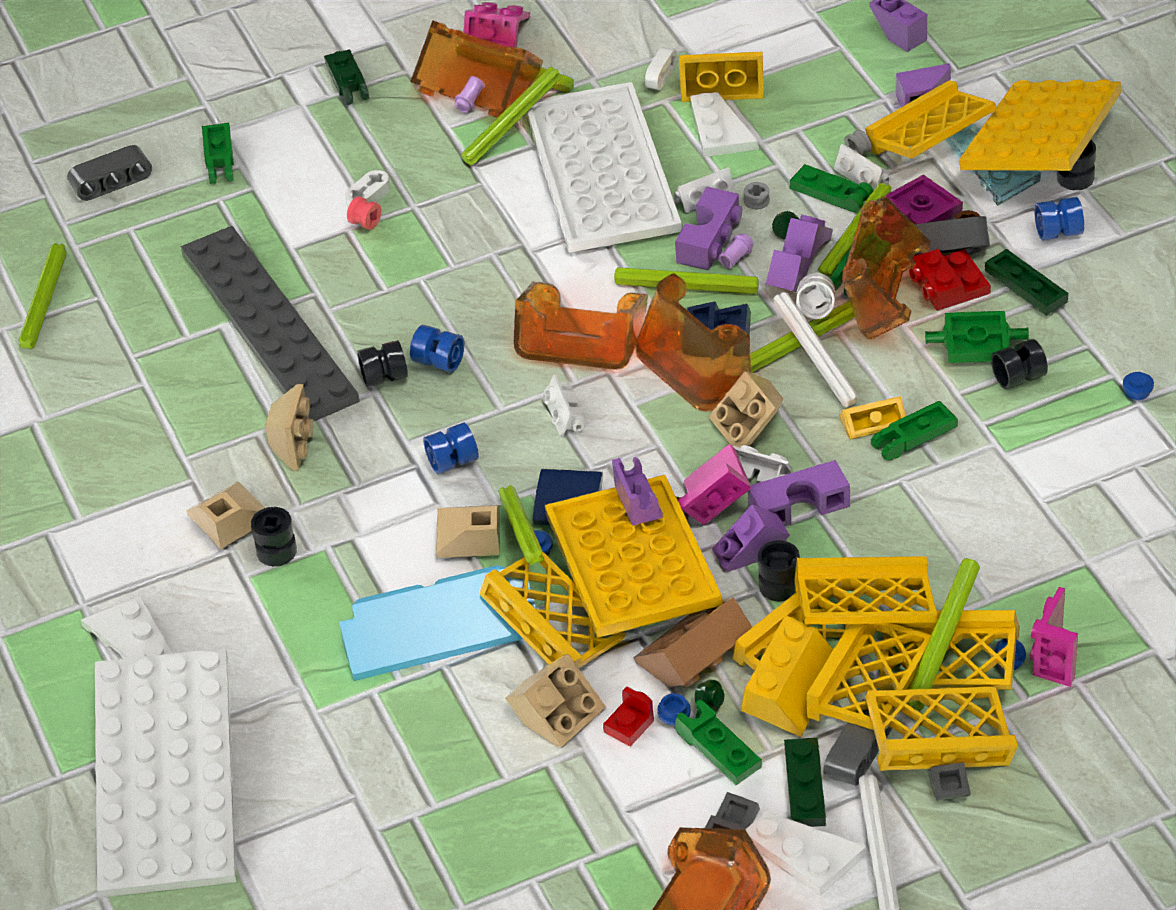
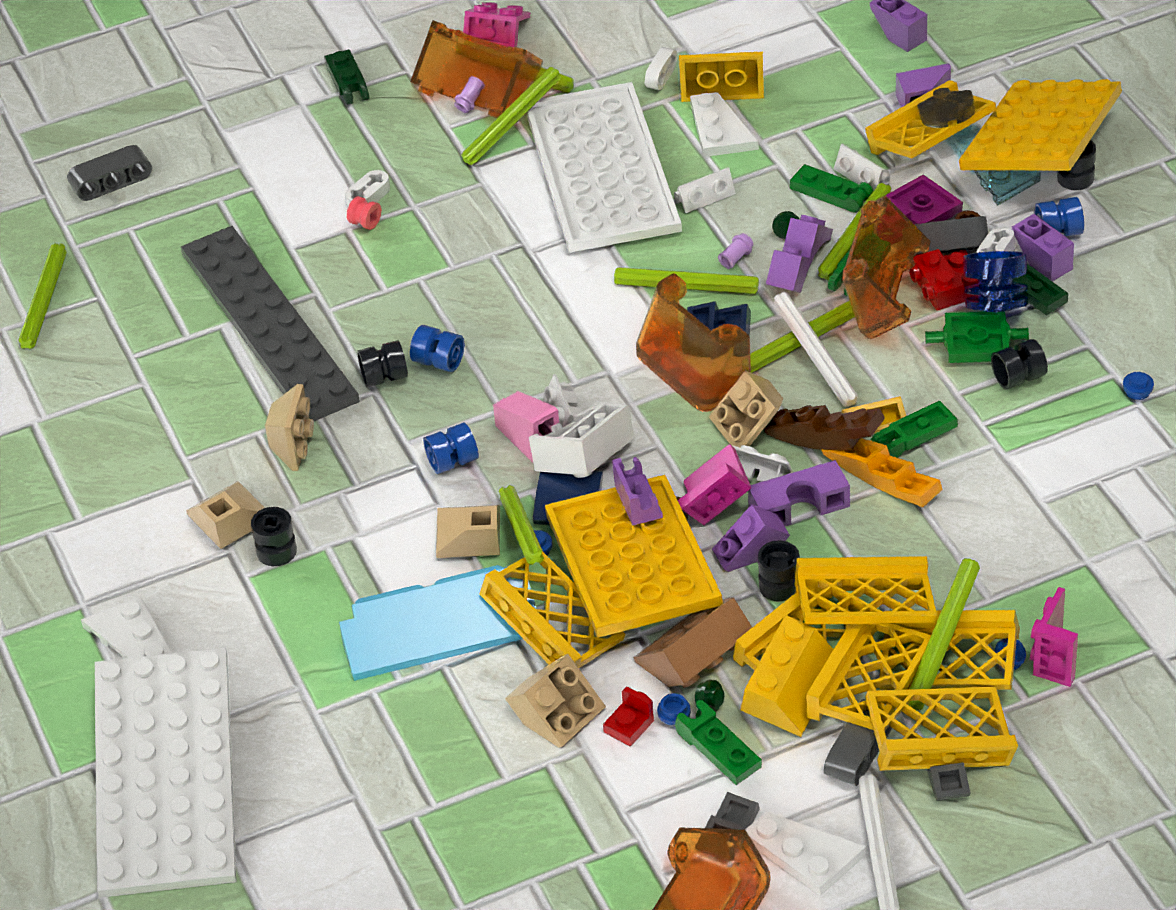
(218, 150): green hinge -> none
(522, 417): none -> bright pink slope
(576, 335): clear orange windscreen -> none
(585, 442): none -> white wedge
(703, 242): medium lavender arch -> none
(756, 195): light grey bush -> none
(805, 781): dark green plate -> none
(815, 296): white wheel -> none
(820, 430): none -> reddish brown slope
(858, 141): light grey bush -> none
(887, 473): none -> light orange slope
(945, 107): none -> clear smoke plate
(995, 280): none -> clear blue wheel
(998, 240): none -> white beam
(1045, 247): none -> medium lavender slope

